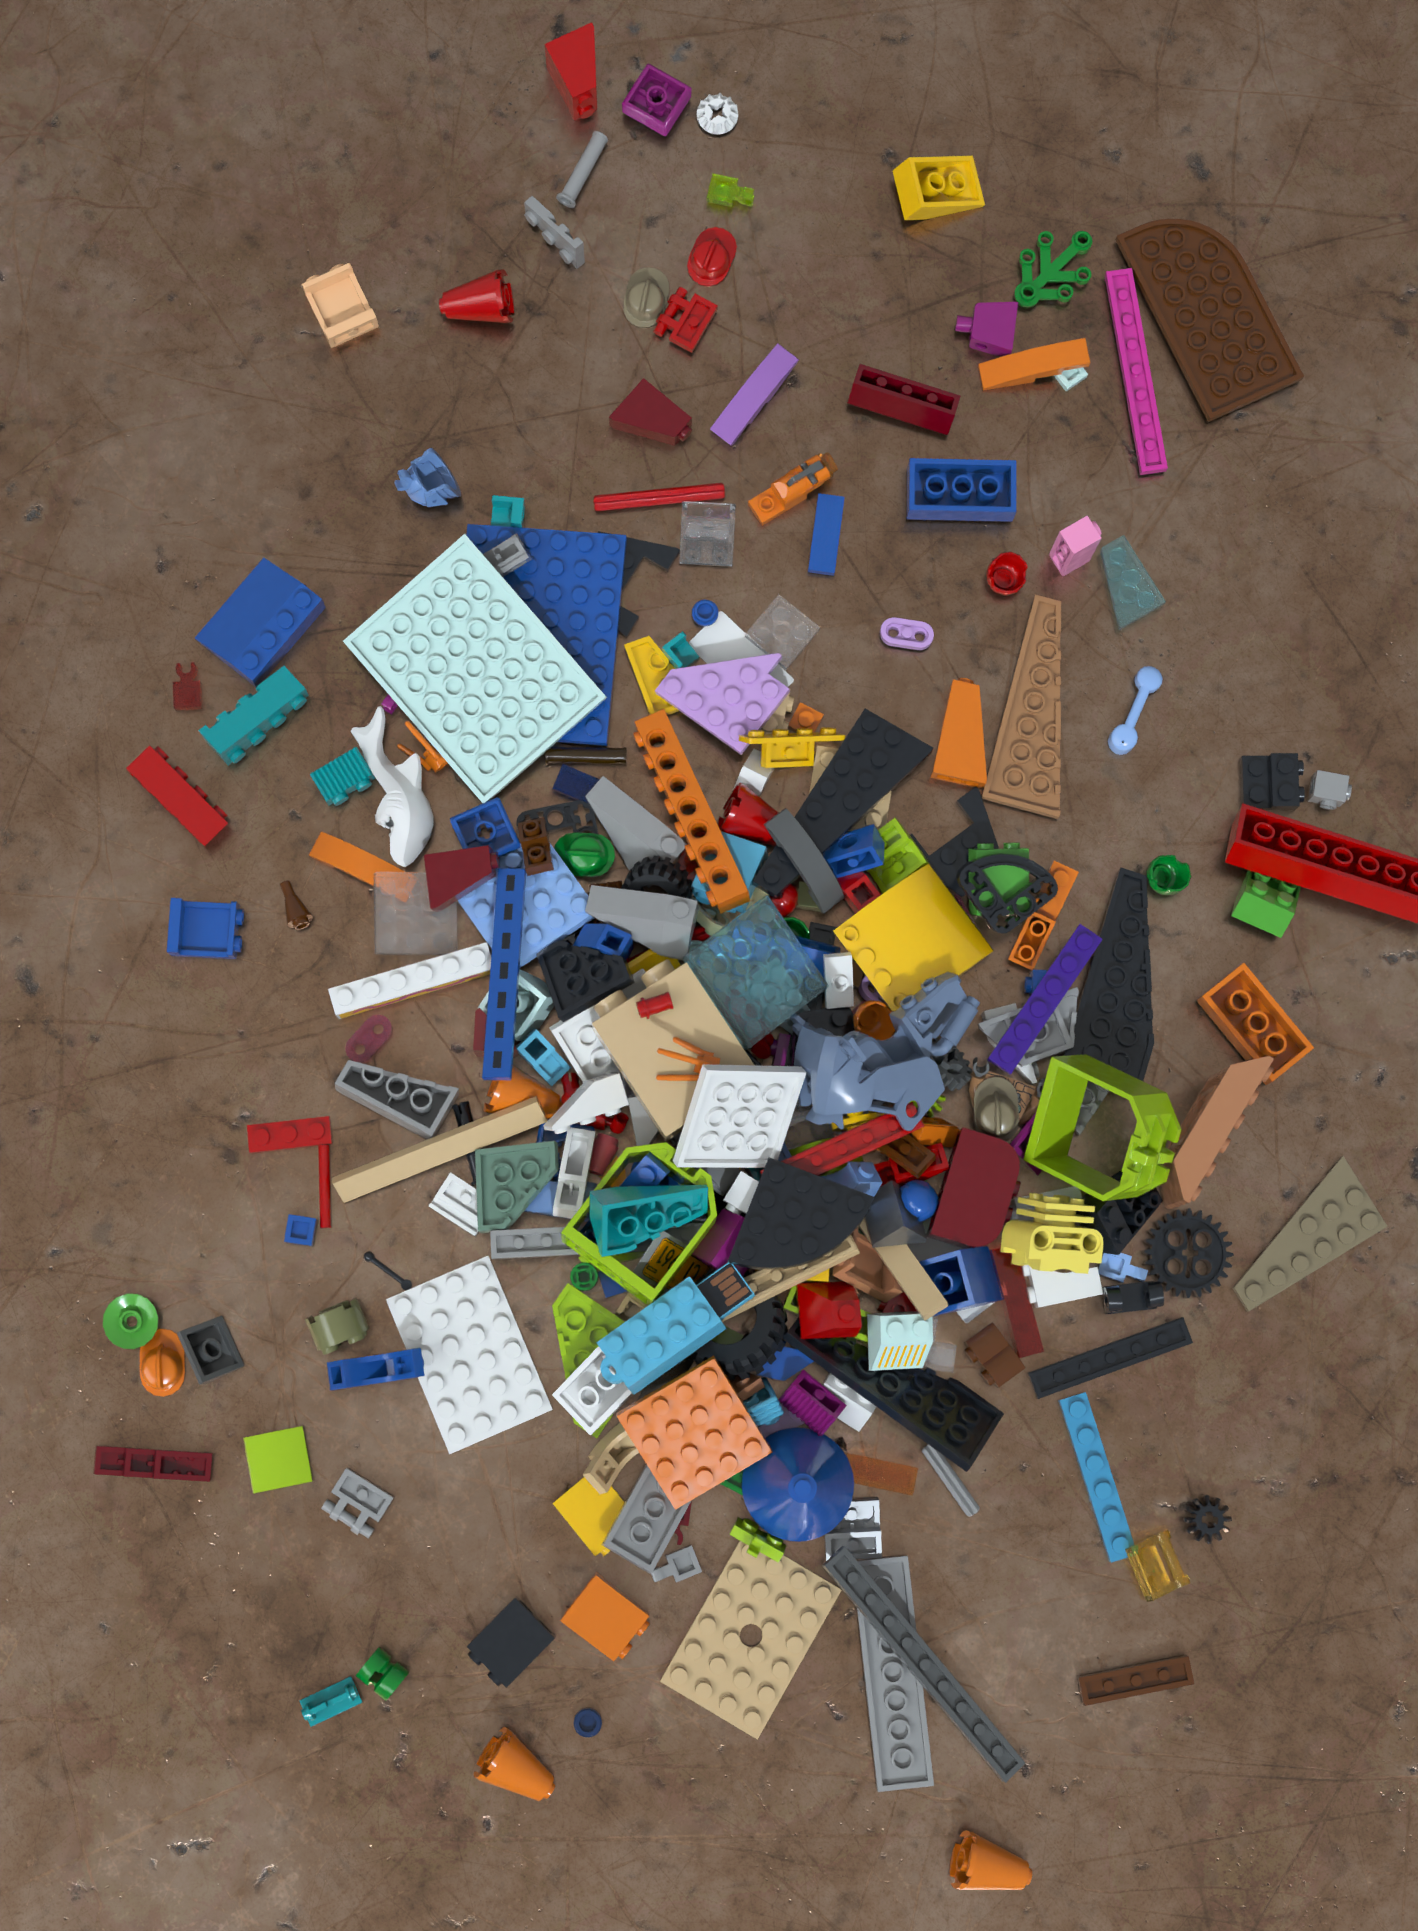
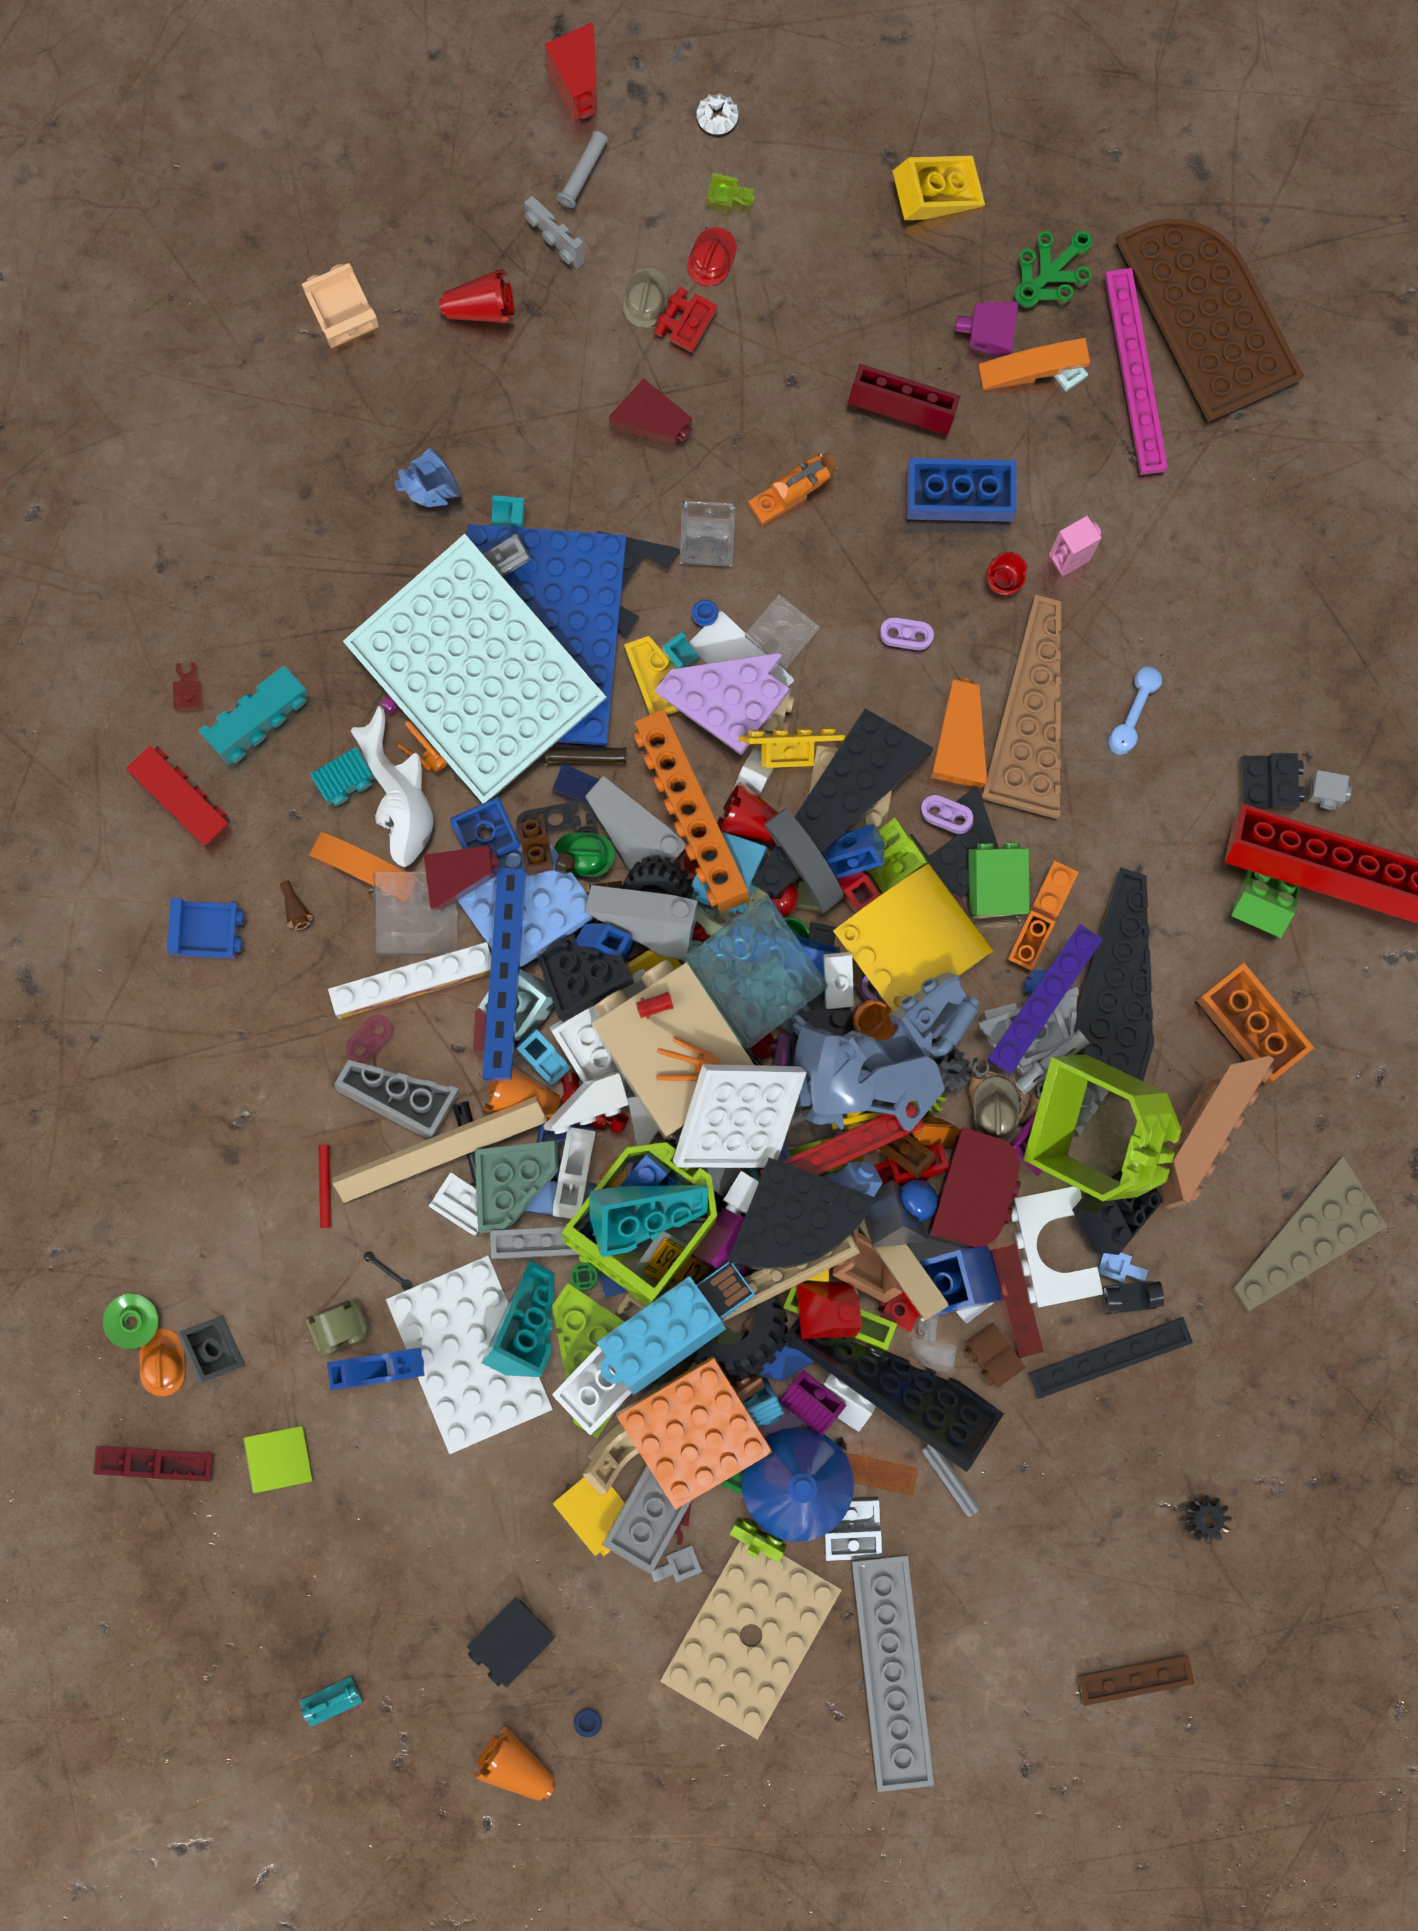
(261, 622): blue slope -> none
(289, 1134): red plate -> none
(300, 1230): blue plate -> none
(362, 1495): light grey plate -> none
(380, 1663): green wheel -> none
(523, 1334): none -> teal wedge
(565, 863): none -> dark brown hinge
(602, 1154): coral cone -> none
(606, 1617): orange slope -> none
(651, 85): magenta brick -> none
(659, 496): red axle -> none
(754, 394): medium lavender slope -> none
(805, 718): orange plate -> none
(826, 534): blue tile -> none
(898, 1340): light aqua slope -> none
(923, 1664): dark grey plate -> none
(948, 814): none -> lavender plate
(986, 1866): orange cone -> none
(998, 906): black beam -> none
(1039, 1069): none -> light grey pin
(1052, 1237): light yellow piece -> none
(1097, 1475): dark azure plate -> none
(1129, 583): clear light blue wing -> none
(1150, 1569): clear yellow plate -> none
(1168, 875): green hair -> none
(1213, 1254): black gear -> none

